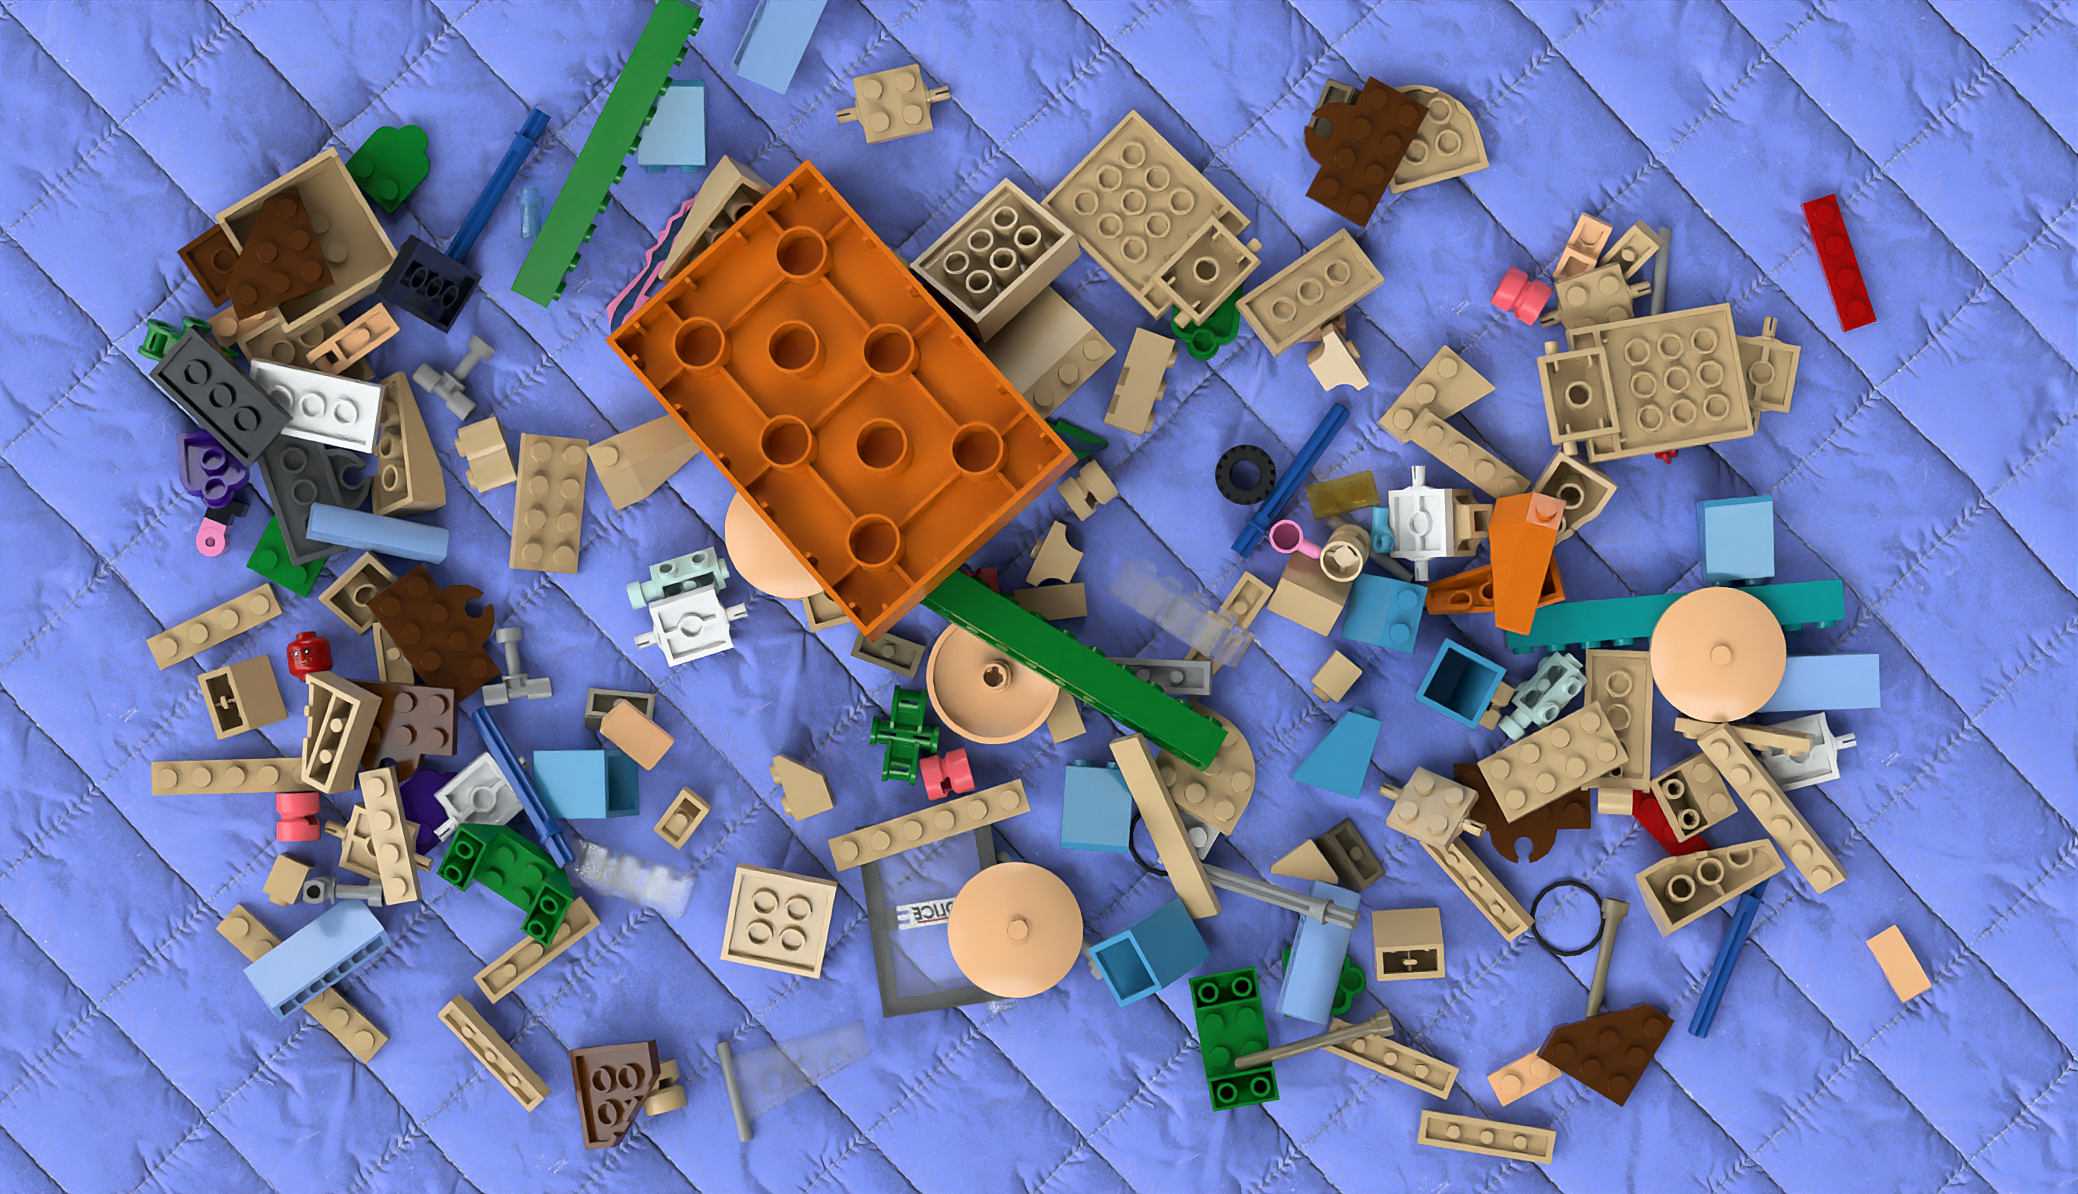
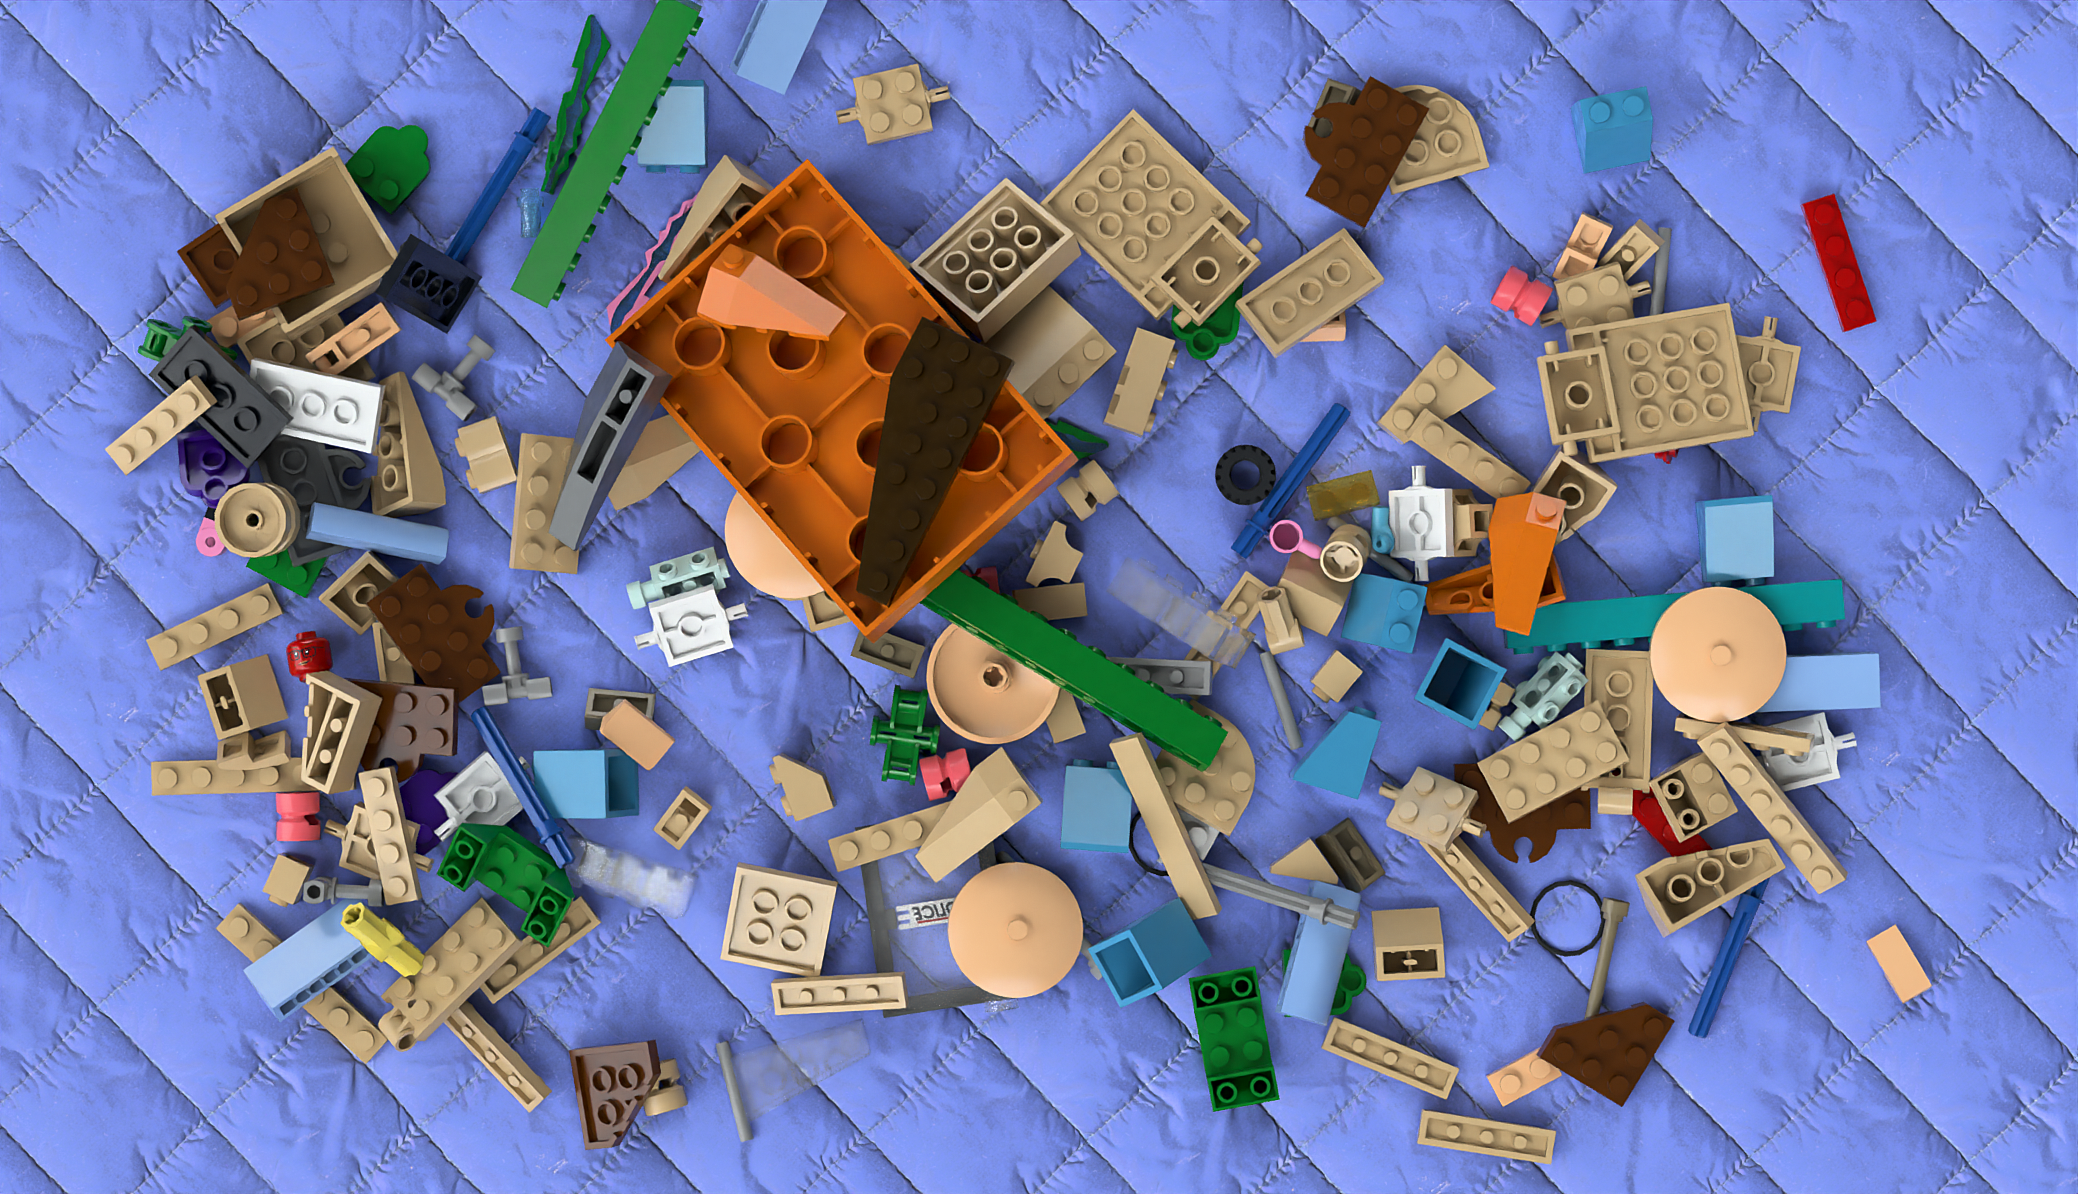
(161, 425): none -> tan plate
(245, 753): none -> tan slope
(254, 537): none -> tan wheel
(382, 939): none -> light yellow piece
(449, 975): none -> tan hinge
(573, 108): none -> green sword
(605, 437): none -> dark grey wedge
(756, 294): none -> orange wedge
(840, 993): none -> tan plate
(928, 428): none -> dark brown wing
(984, 808): none -> tan wedge
(1280, 627): none -> tan piece
(1281, 700): none -> light grey bar
(1336, 360): tan brick -> none
(1377, 1025): dark tan piece -> none
(1613, 129): none -> dark azure slope

